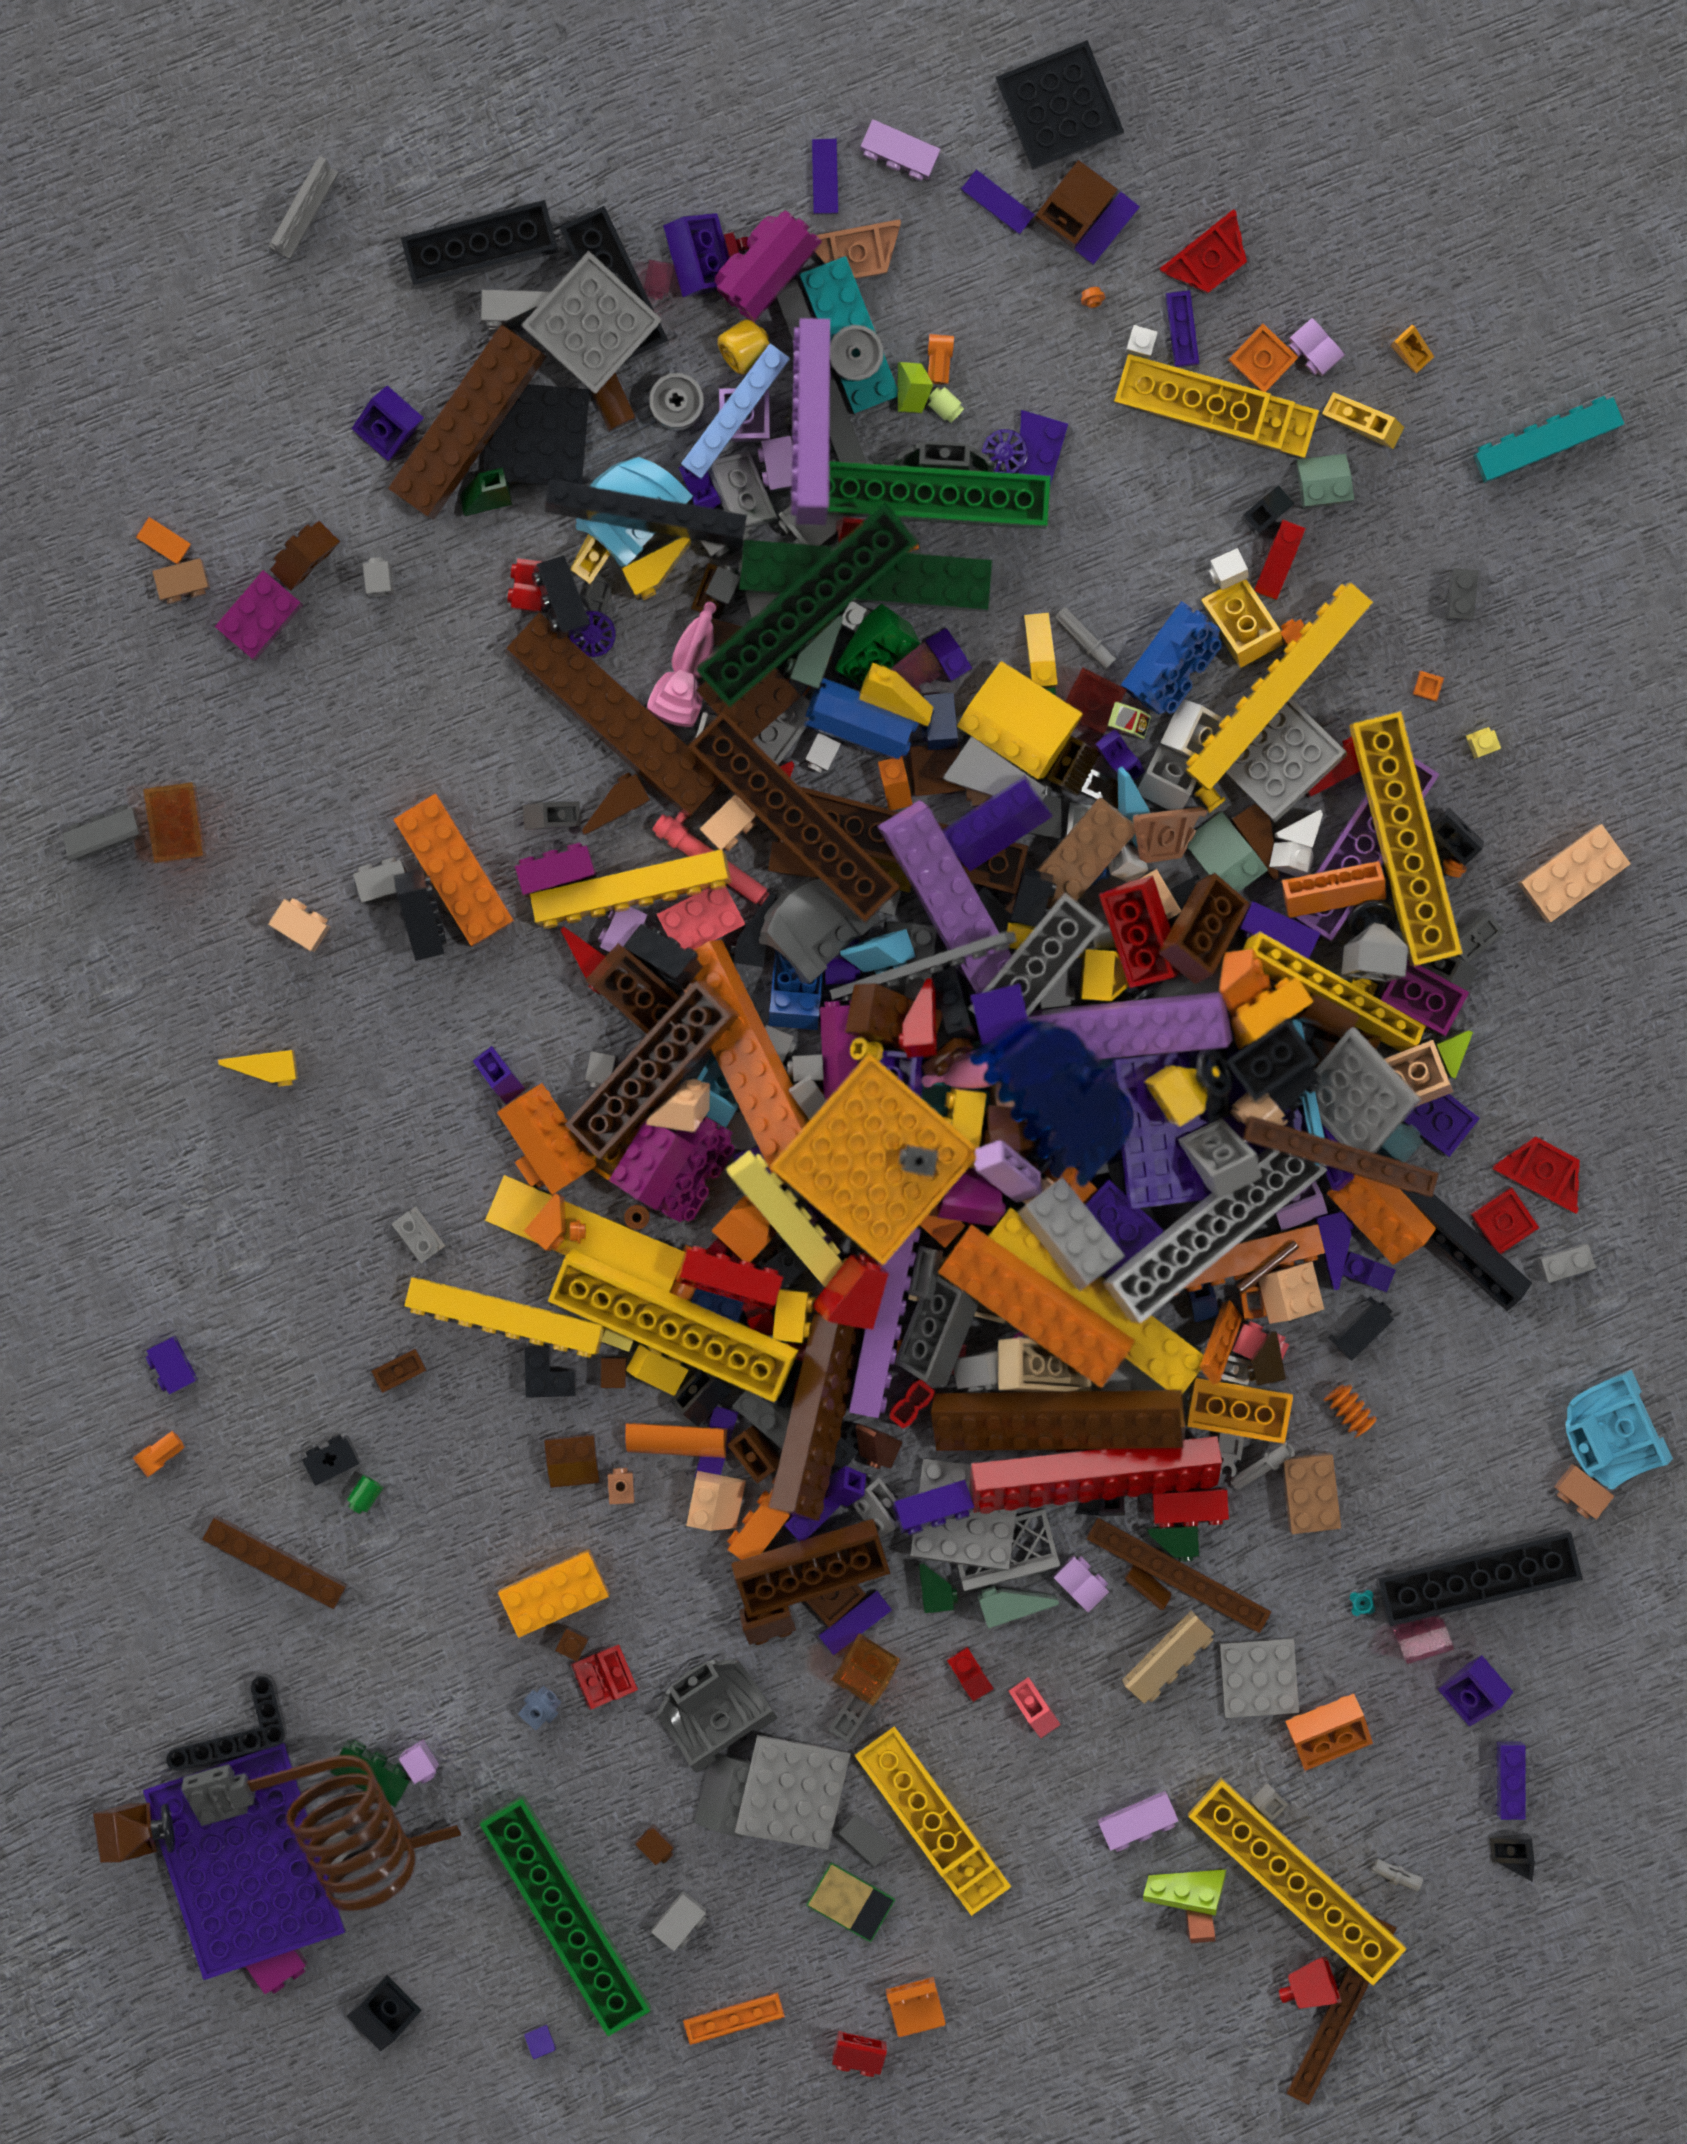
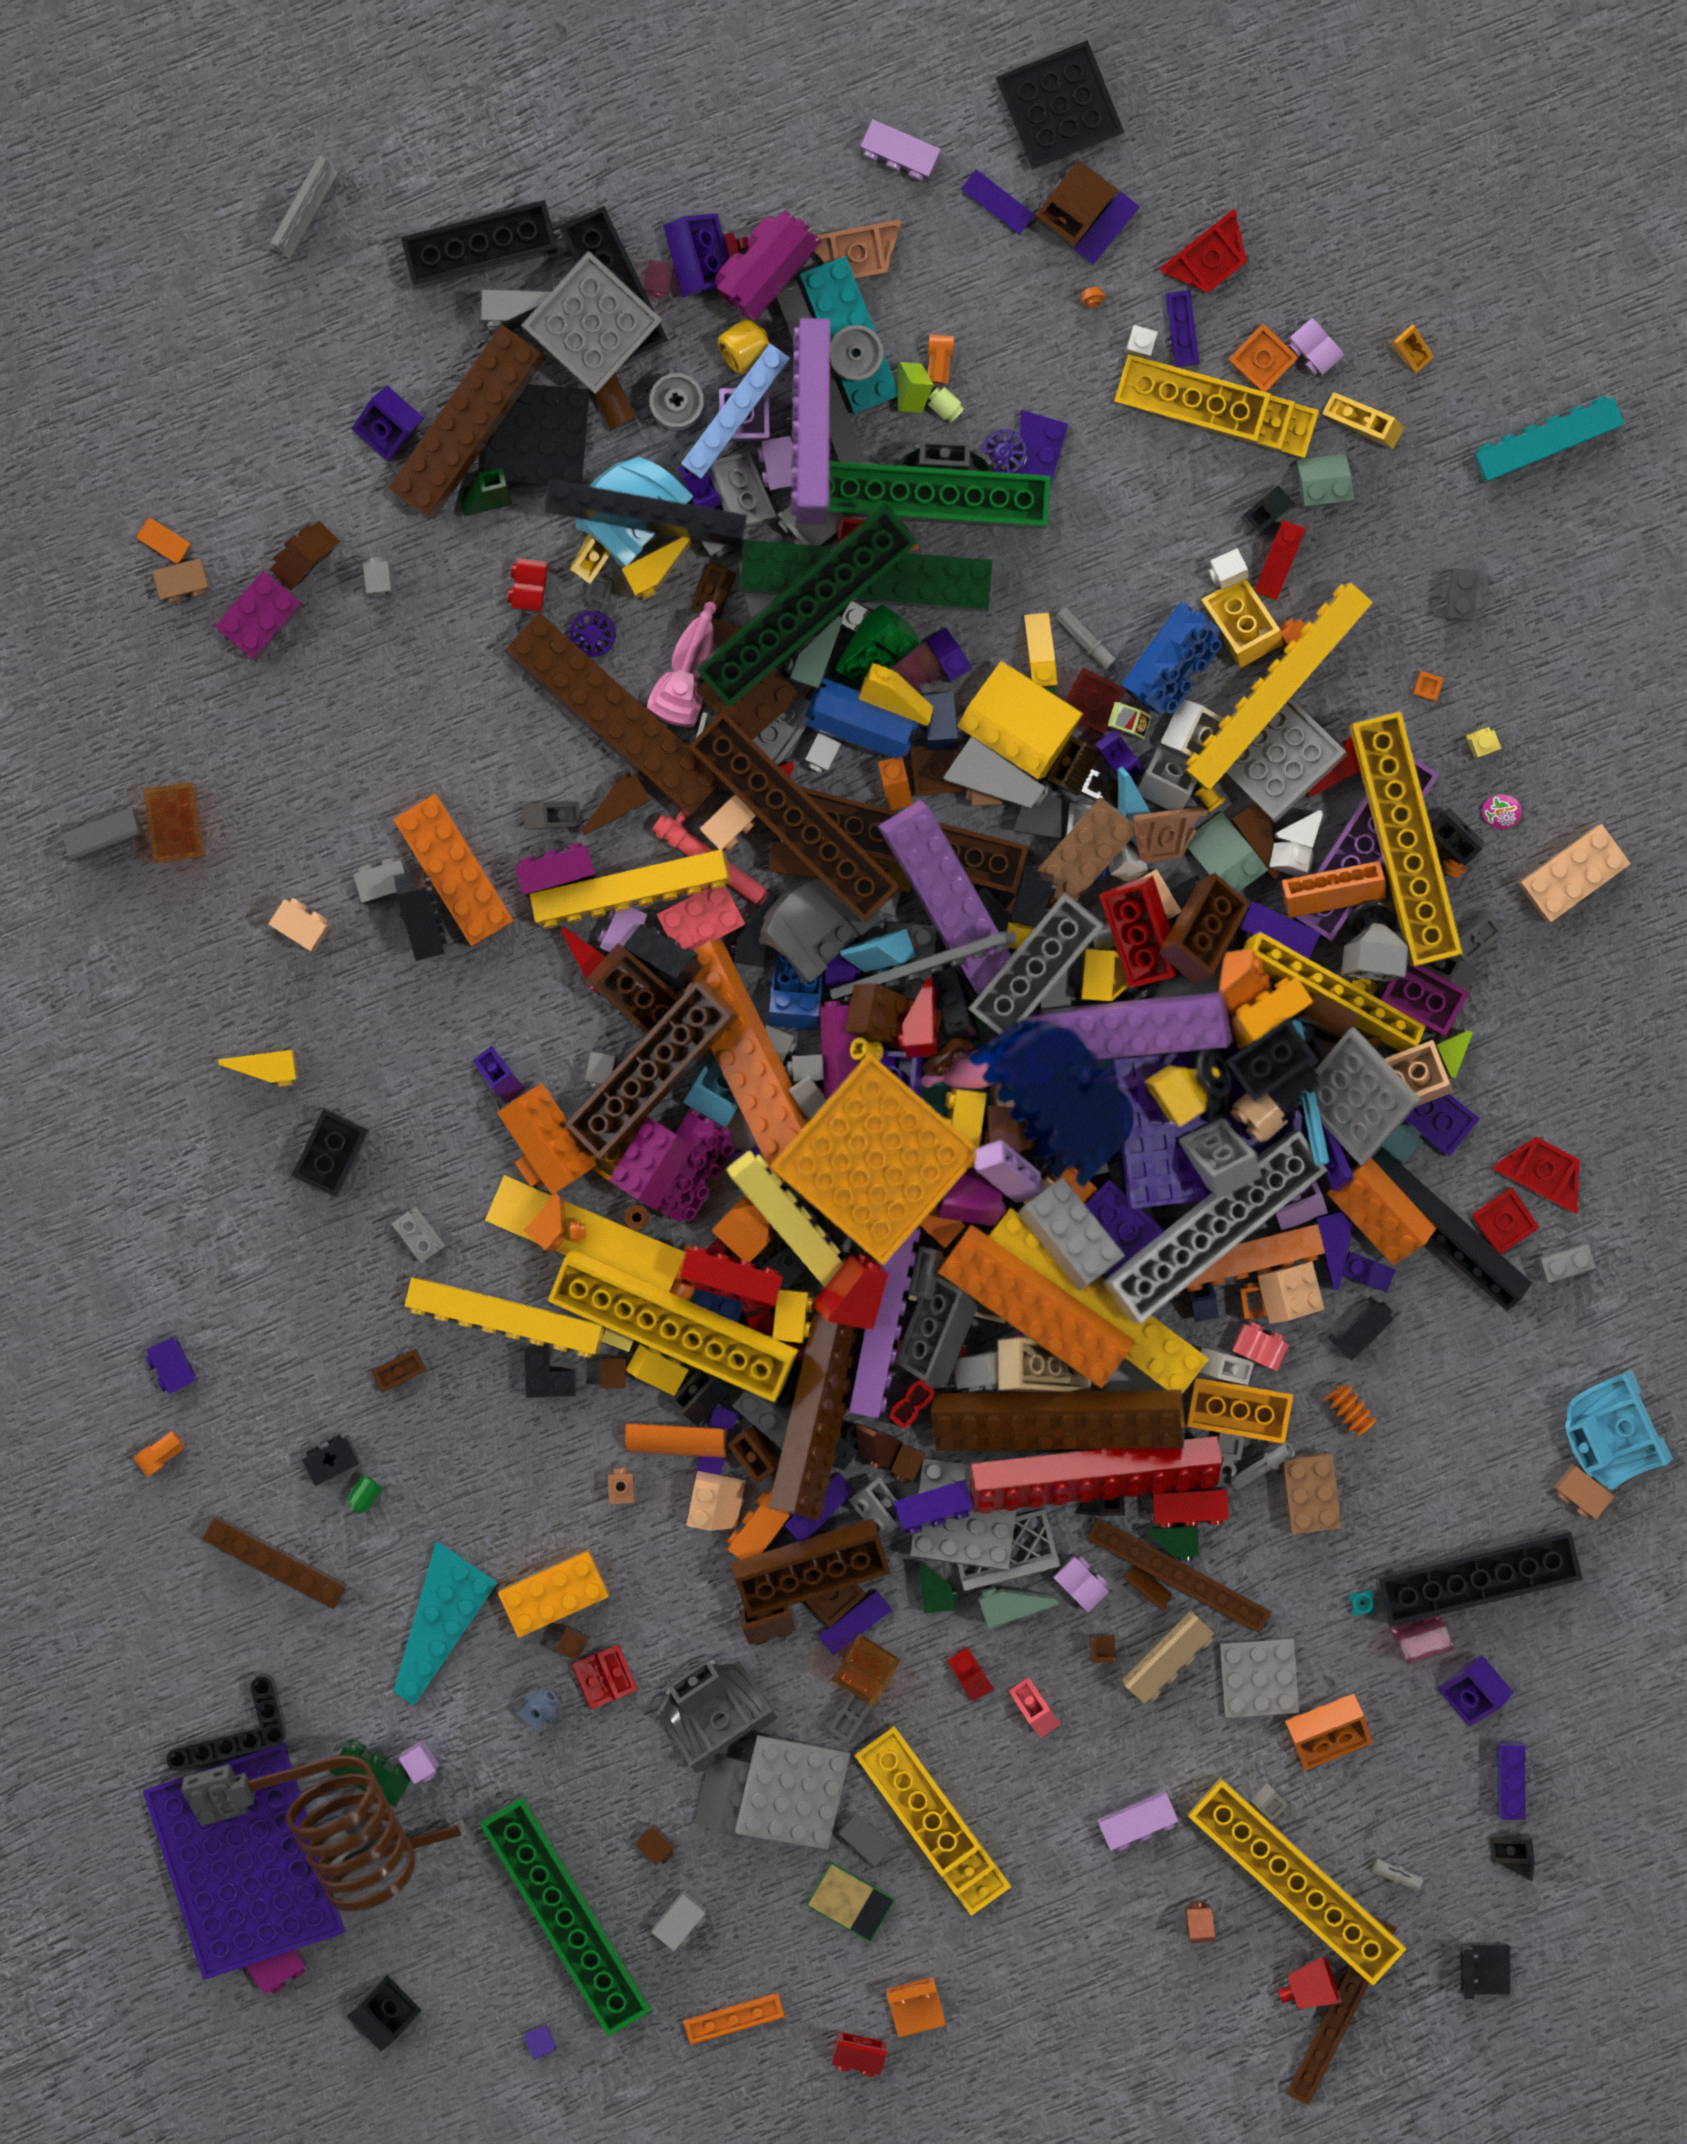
(131, 1832): reddish brown piece -> none
(330, 1152): none -> black brick
(446, 1607): none -> teal wing
(560, 597): black brick -> none
(572, 1460): reddish brown slope -> none
(683, 1107): light nougat slope -> none
(723, 584): dark grey brick -> none
(825, 176): dark purple tile -> none
(846, 1486): dark purple brick -> none
(907, 1463): none -> reddish brown brick
(918, 1160): dark grey brick -> none
(997, 823): dark purple slope -> none
(998, 1010): dark purple tile -> none
(1102, 1648): none -> reddish brown panel
(1187, 1890): lime wing -> none
(1221, 1342): orange tile -> none
(1267, 1267): reddish brown bar -> none
(1267, 1362): dark brown slope -> none
(1340, 1156): reddish brown plate -> none
(1484, 1969): none -> black bracket
(1501, 811): none -> sticker

